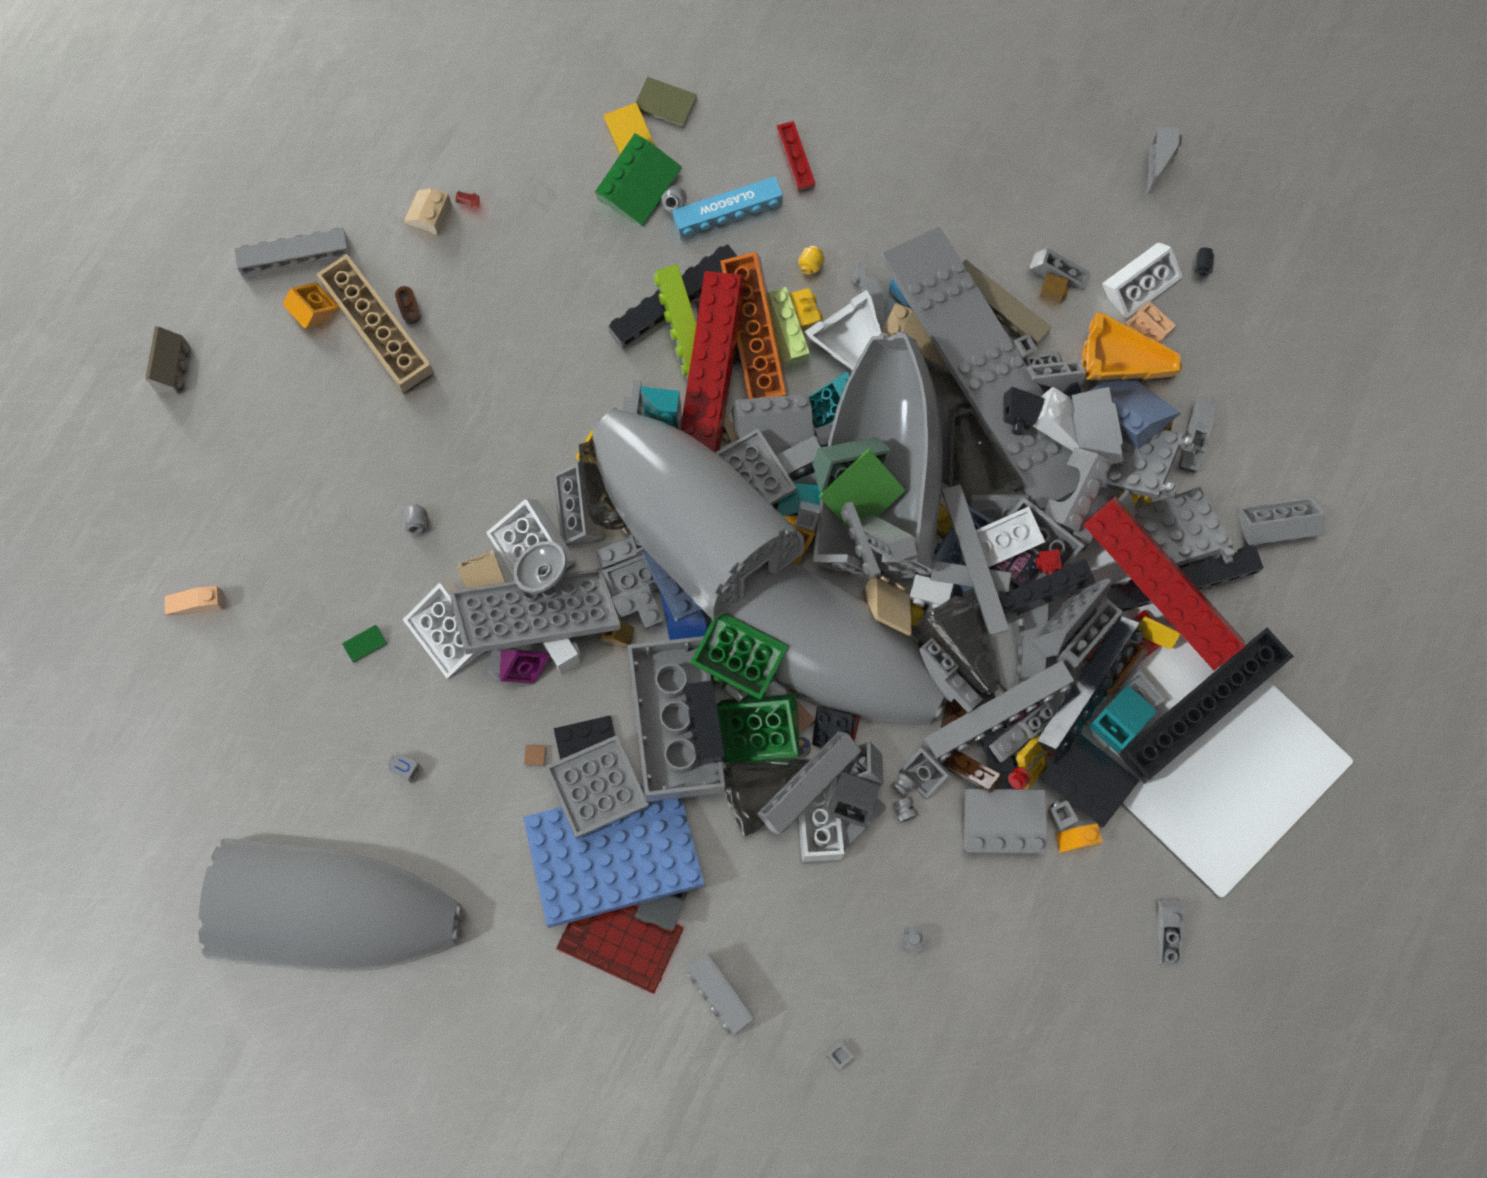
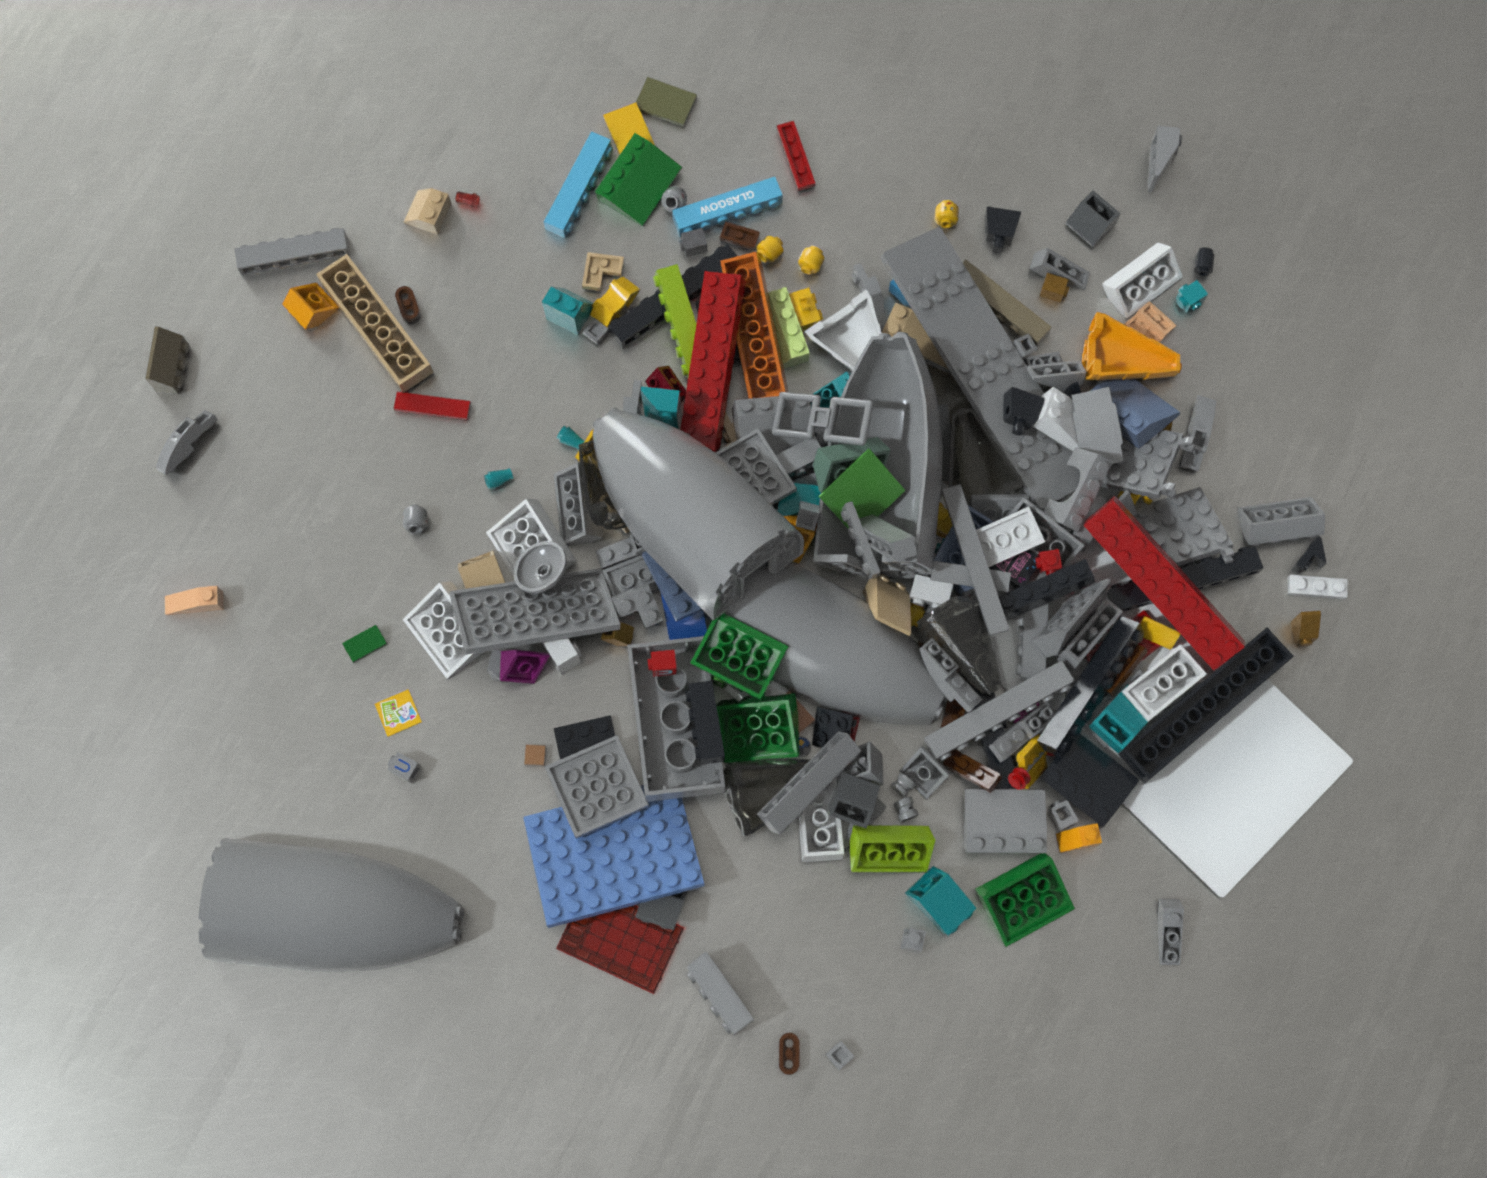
(179, 443): none -> light grey slope
(398, 713): none -> sticker
(432, 406): none -> red tile
(496, 478): none -> teal cone
(566, 309): none -> teal slope
(569, 437): none -> teal cone
(578, 184): none -> medium azure brick
(595, 331): none -> light grey plate
(600, 264): none -> tan plate
(620, 294): none -> yellow brick
(662, 663): none -> red brick
(665, 378): none -> dark red brick
(693, 242): none -> flat silver brick
(739, 236): none -> reddish brown plate
(770, 249): none -> yellow head
(789, 1053): none -> reddish brown plate
(822, 418): none -> light grey bar
(891, 848): none -> lime slope
(941, 900): none -> teal slope
(946, 214): none -> yellow head
(1000, 226): none -> black torso
(1025, 898): none -> green slope
(1093, 218): none -> dark grey slope
(1164, 683): none -> white slope
(1191, 296): none -> teal brick
(1306, 627): none -> pearl gold slope
(1314, 553): none -> black slope
(1317, 587): none -> white plate

